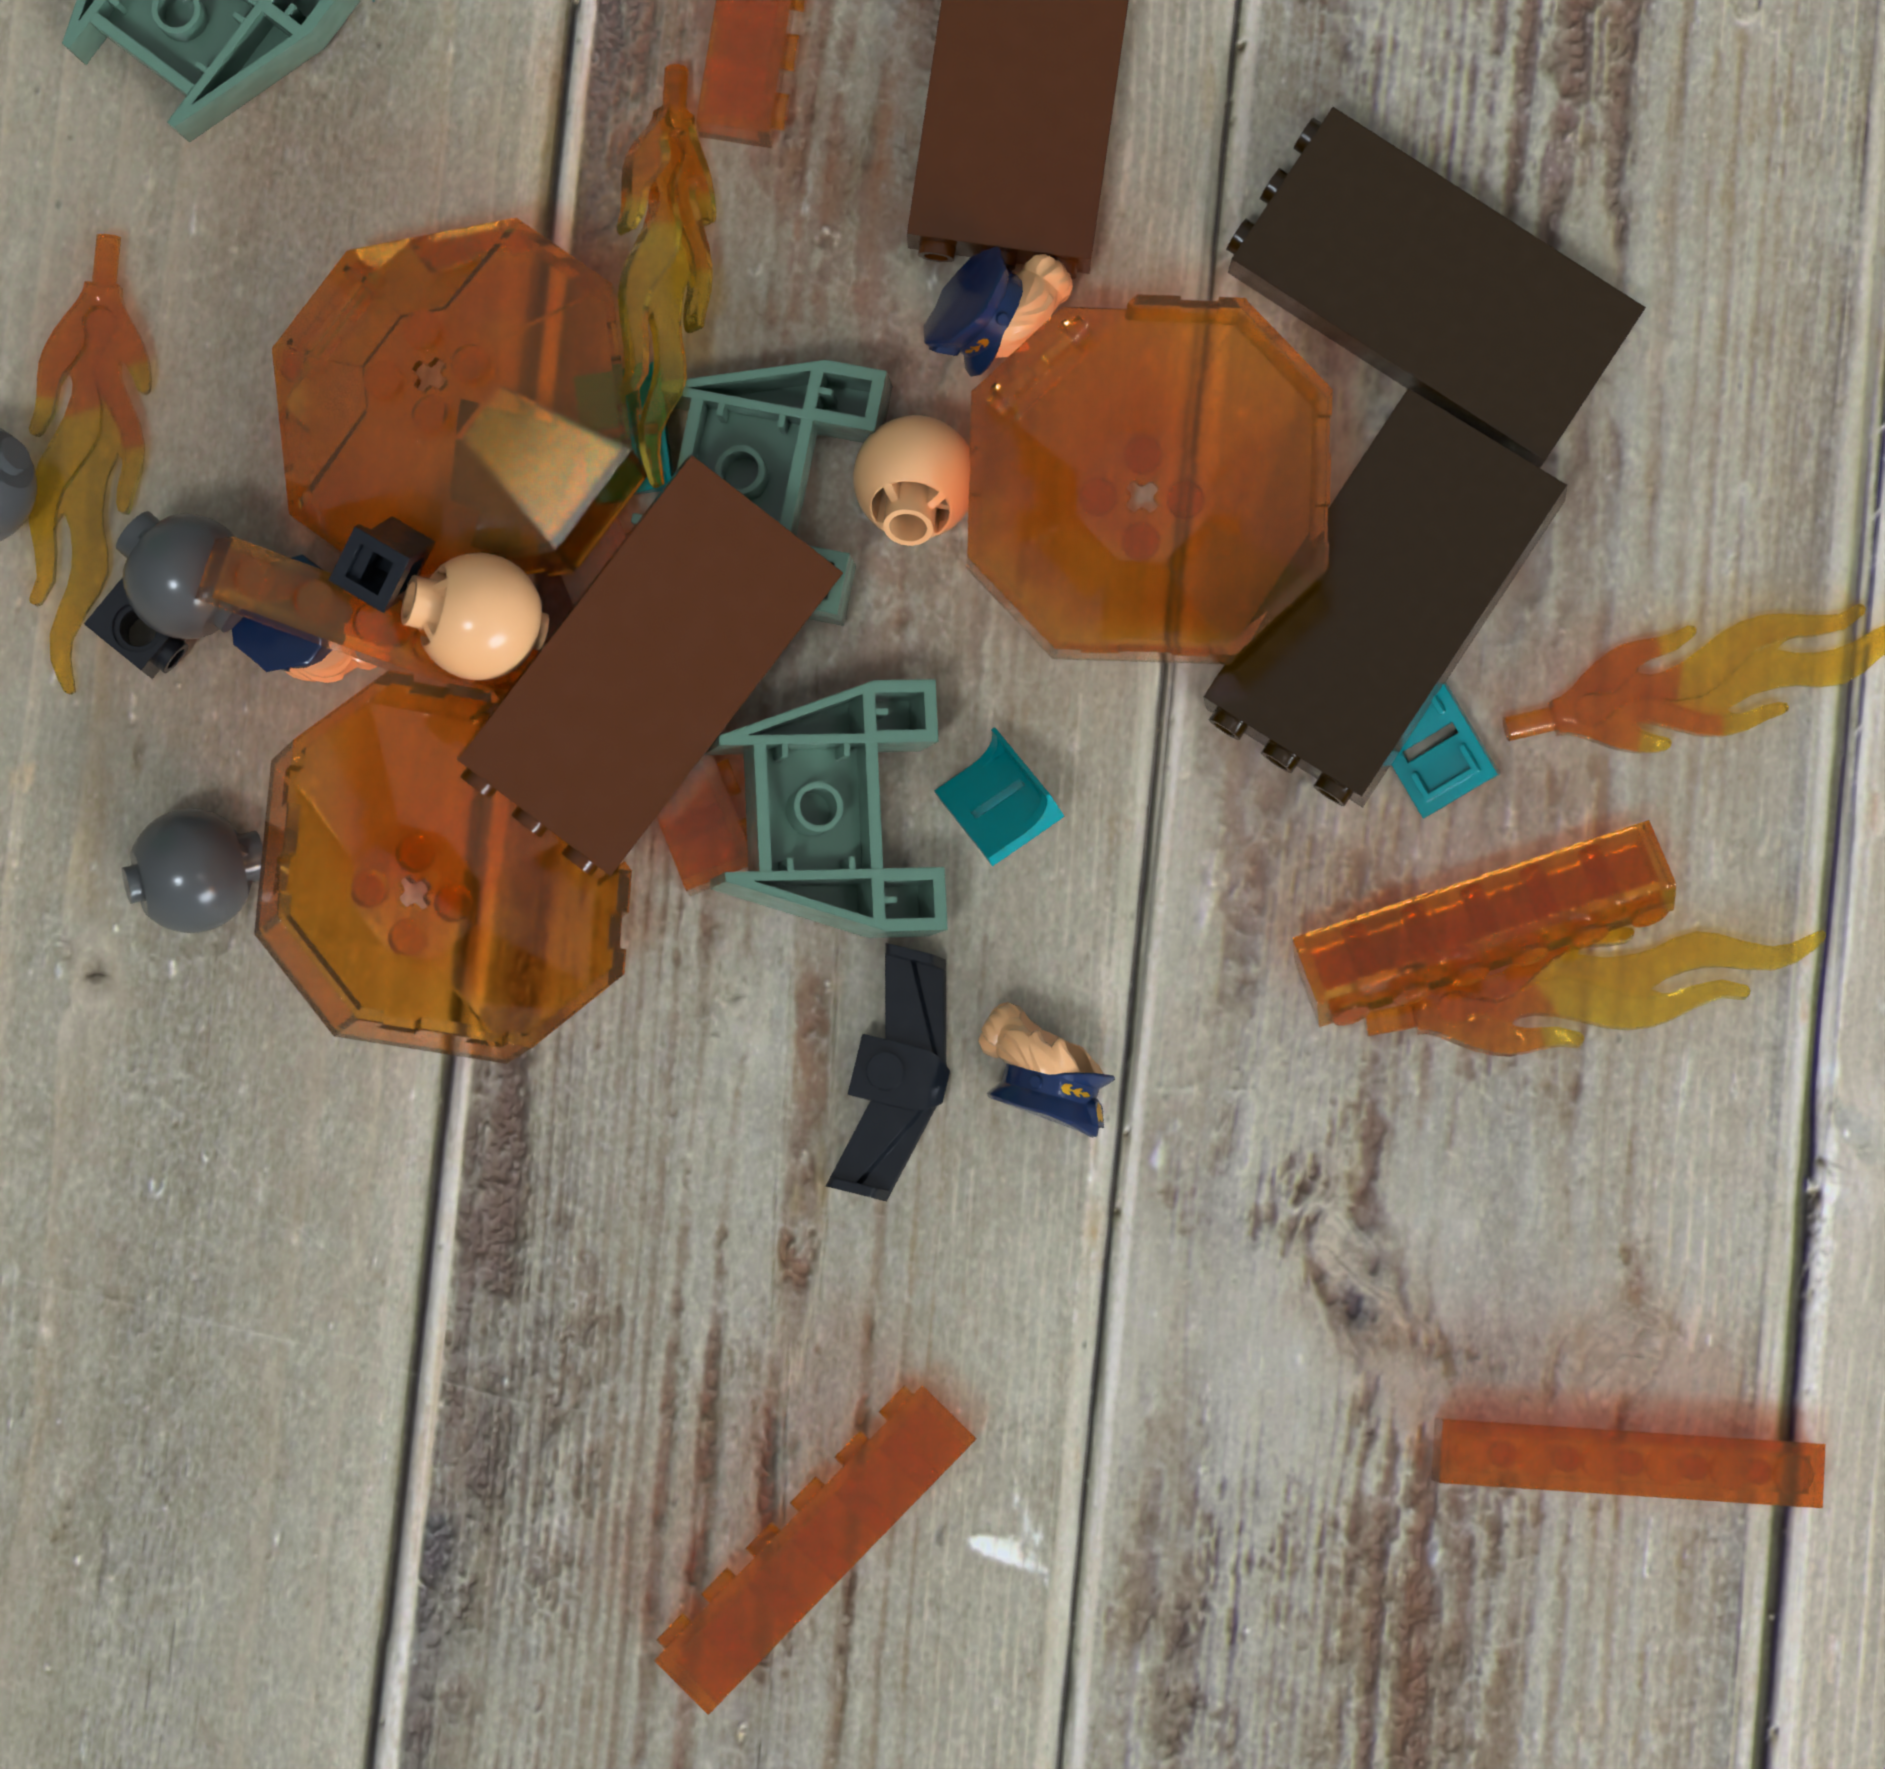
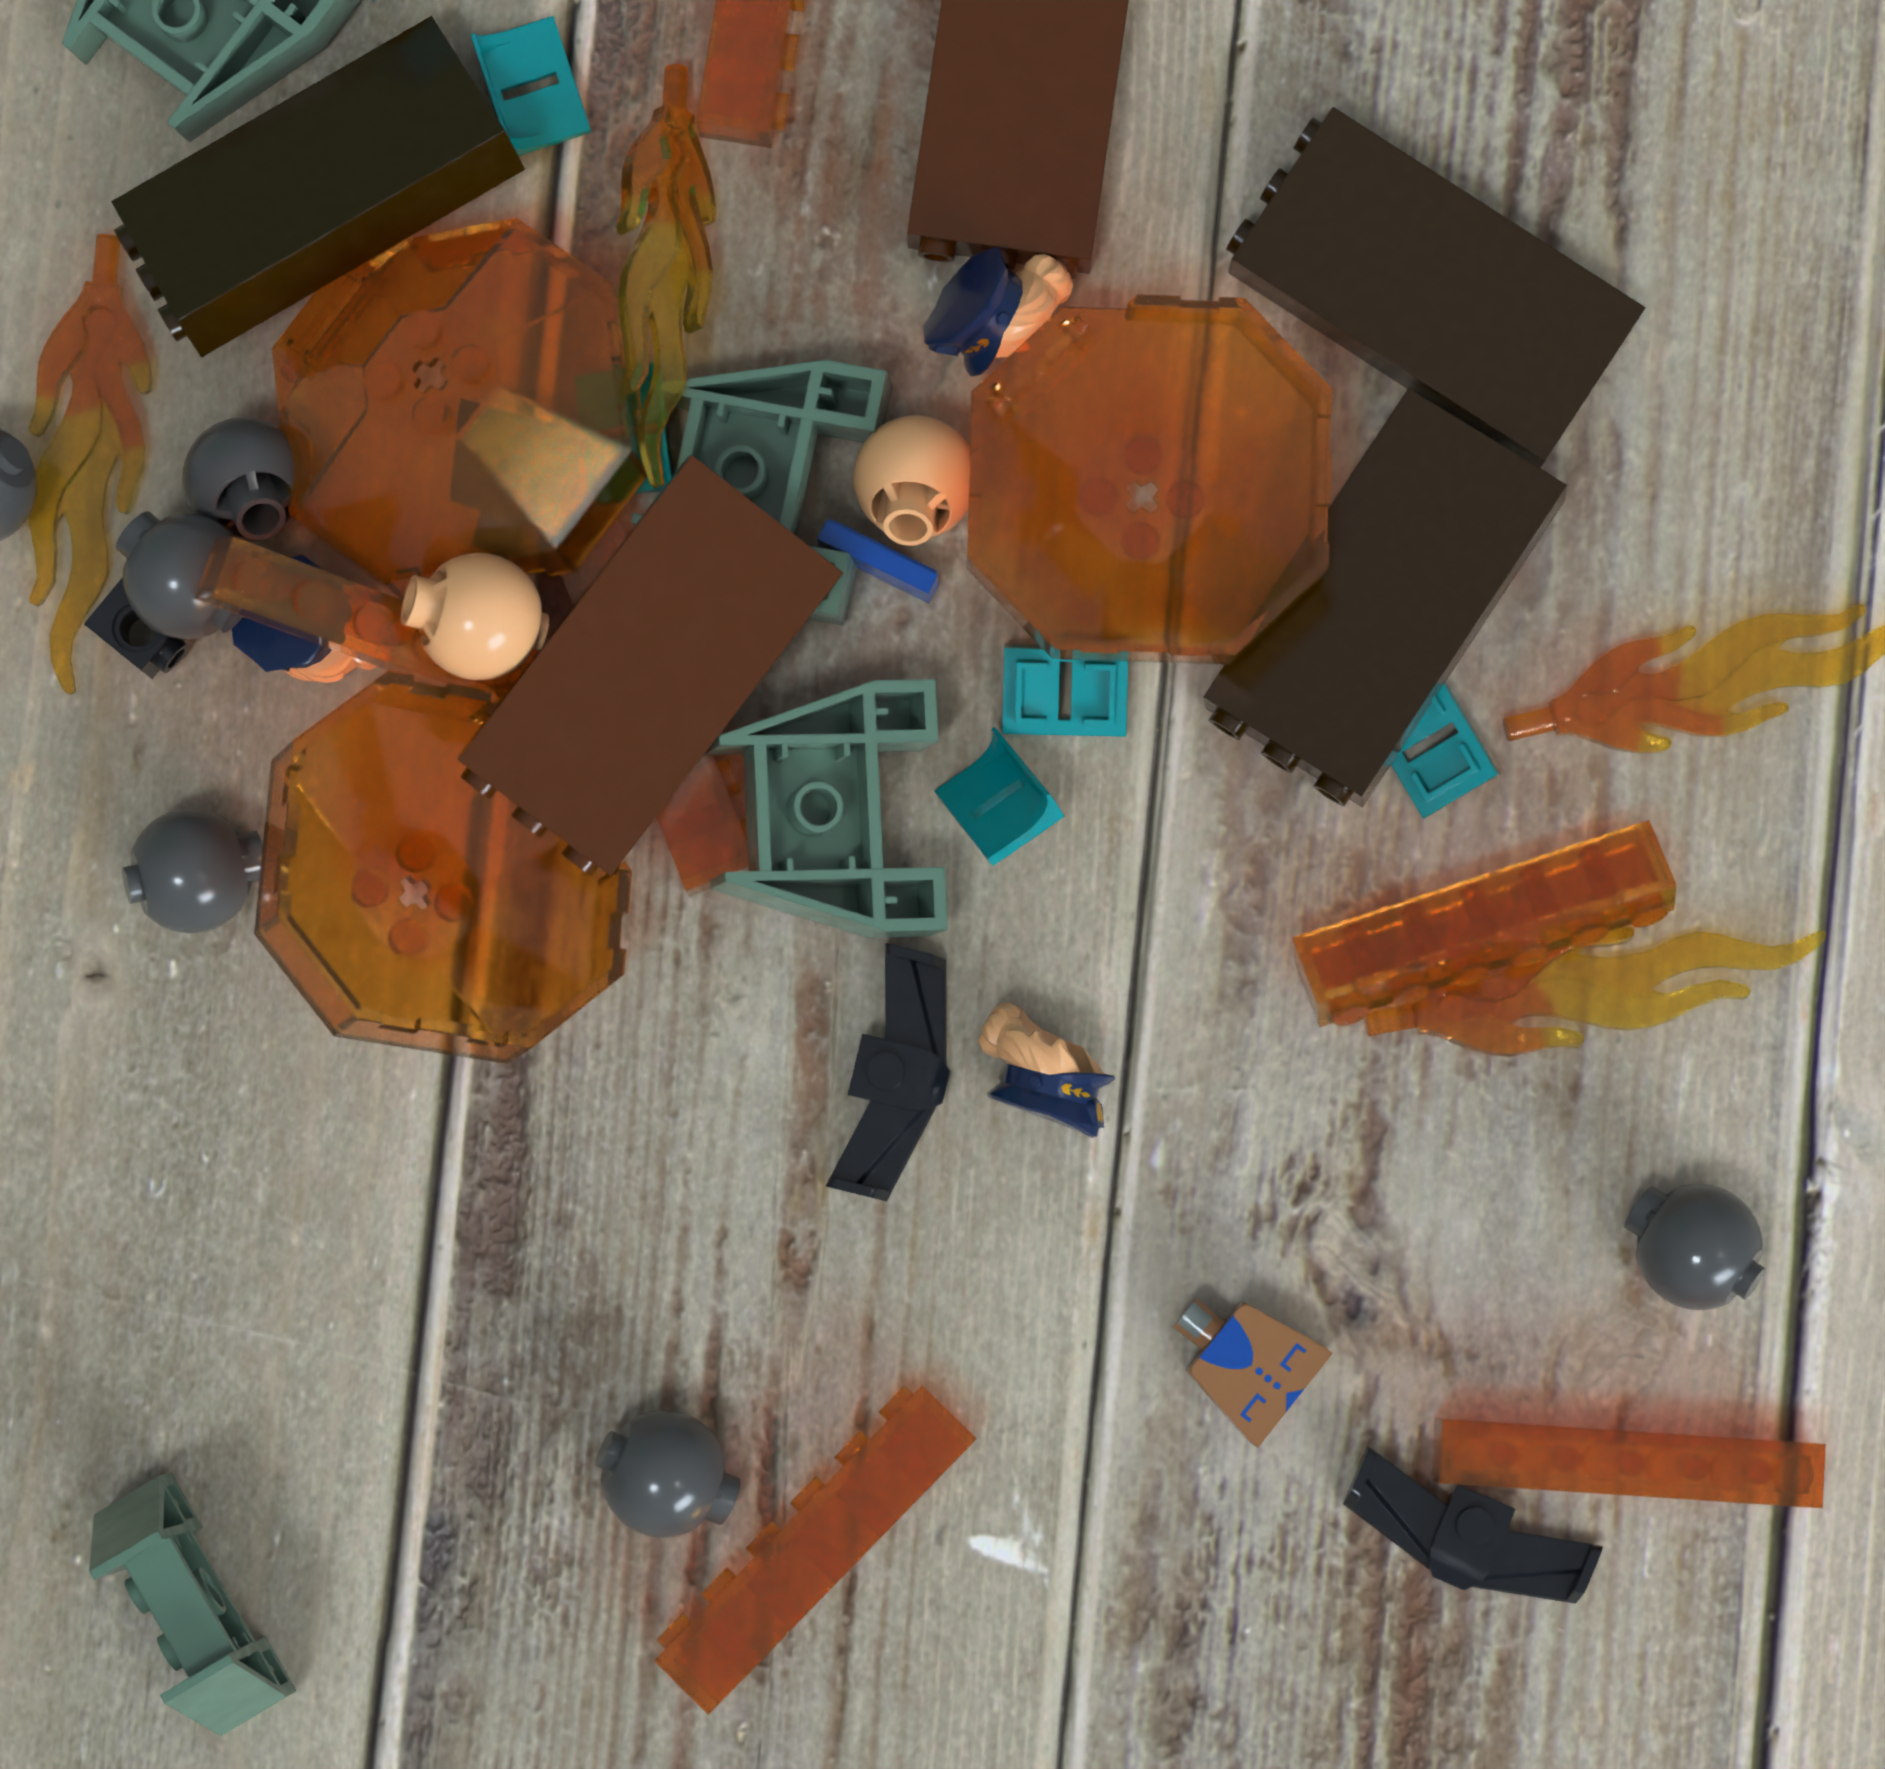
(201, 1627): none -> sand green wedge
(240, 477): none -> dark grey brick
(314, 188): none -> dark brown brick
(381, 562): black brick -> none
(521, 58): none -> teal piece
(666, 1474): none -> dark grey brick
(880, 560): none -> blue tile
(1033, 695): none -> teal piece
(1249, 1364): none -> medium nougat torso
(1468, 1536): none -> black plate
(1697, 1245): none -> dark grey brick

